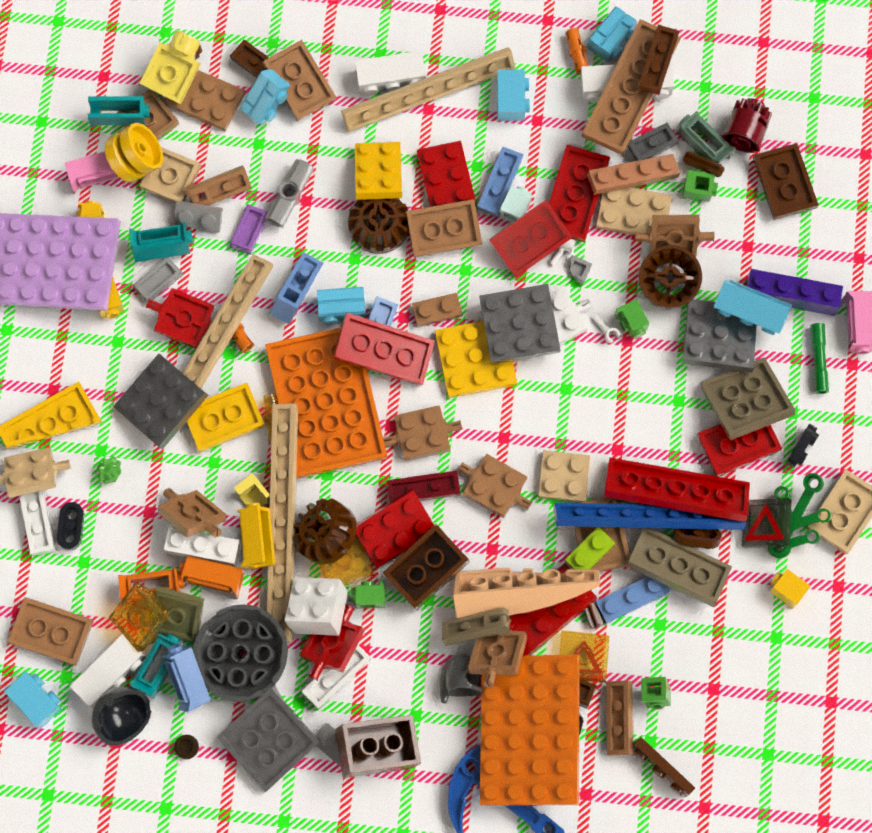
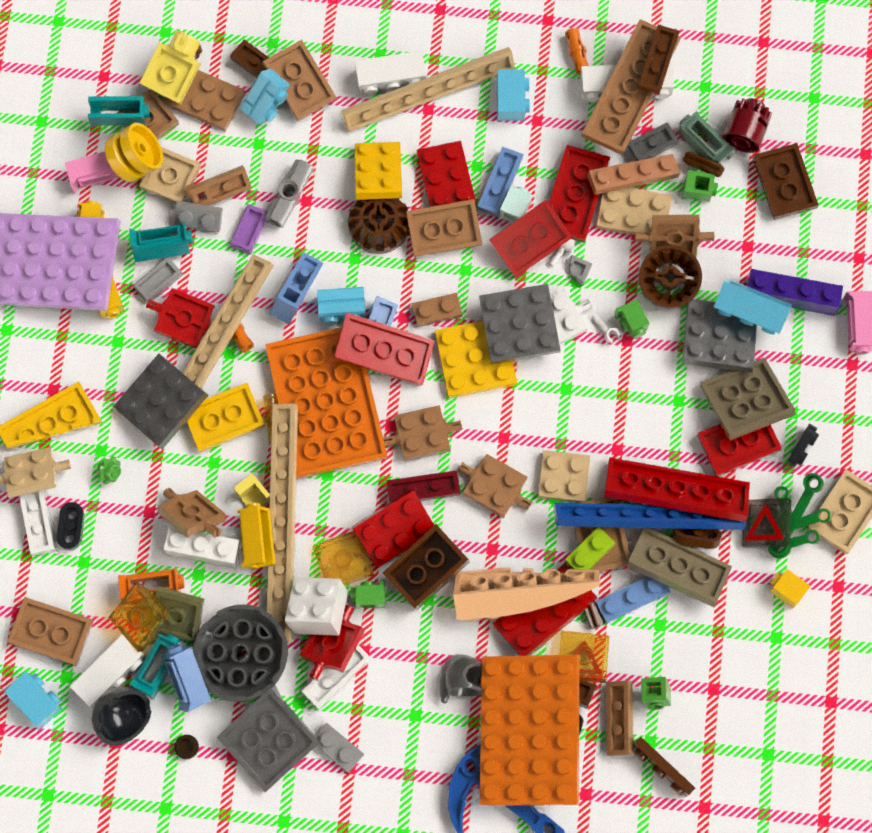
(211, 575): orange window -> none
(331, 536): reddish brown gear -> none
(377, 746): brick -> none
(476, 626): dark tan plate -> none
(497, 655): medium nougat plate -> none
(612, 34): medium azure brick -> none
(820, 374): green piece -> none

